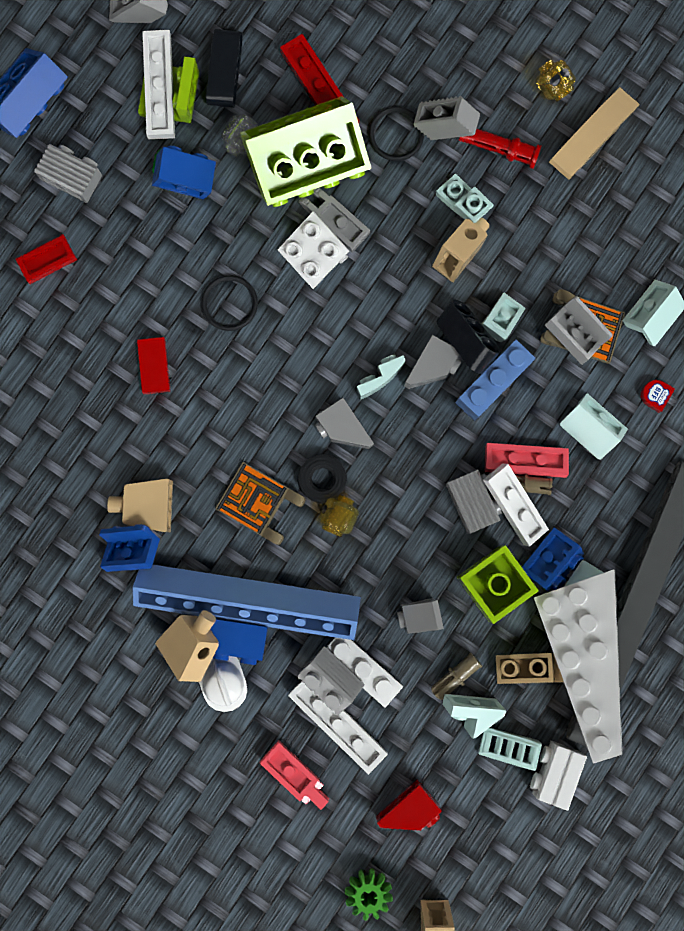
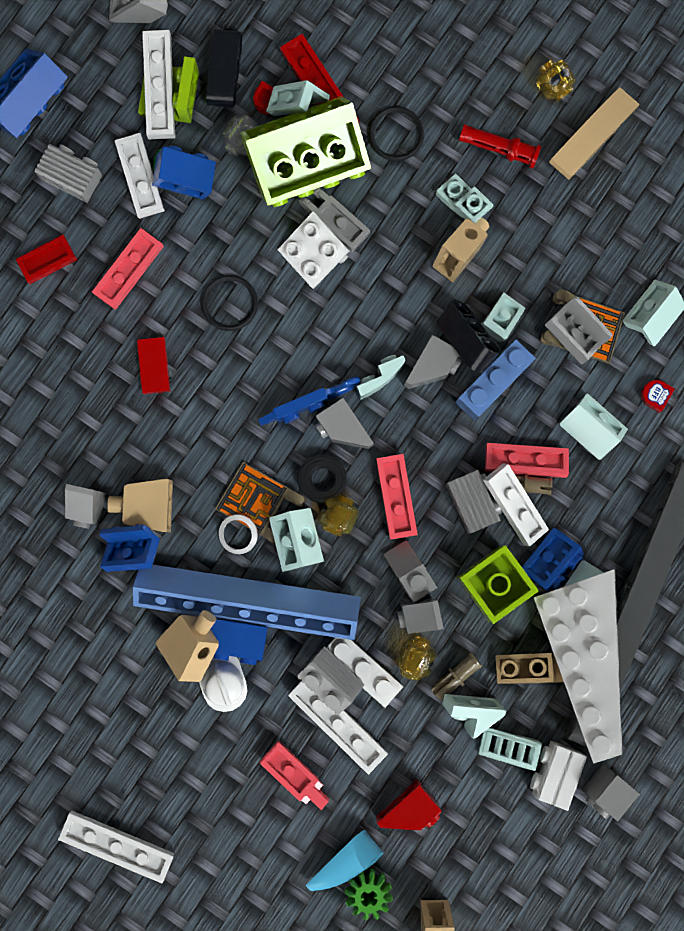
(83, 505): none -> light grey slope
(116, 846): none -> white plate
(128, 269): none -> coral plate
(139, 175): none -> white plate
(252, 526): none -> white piece
(262, 97): none -> red tile
(295, 98): none -> light aqua panel
(296, 539): none -> light aqua brick
(313, 402): none -> blue plate
(347, 863): none -> medium azure piece
(396, 496): none -> coral plate
(410, 571): none -> light grey slope
(416, 658): none -> clear yellow head
(446, 118): light grey brick -> none
(609, 793): none -> light grey brick

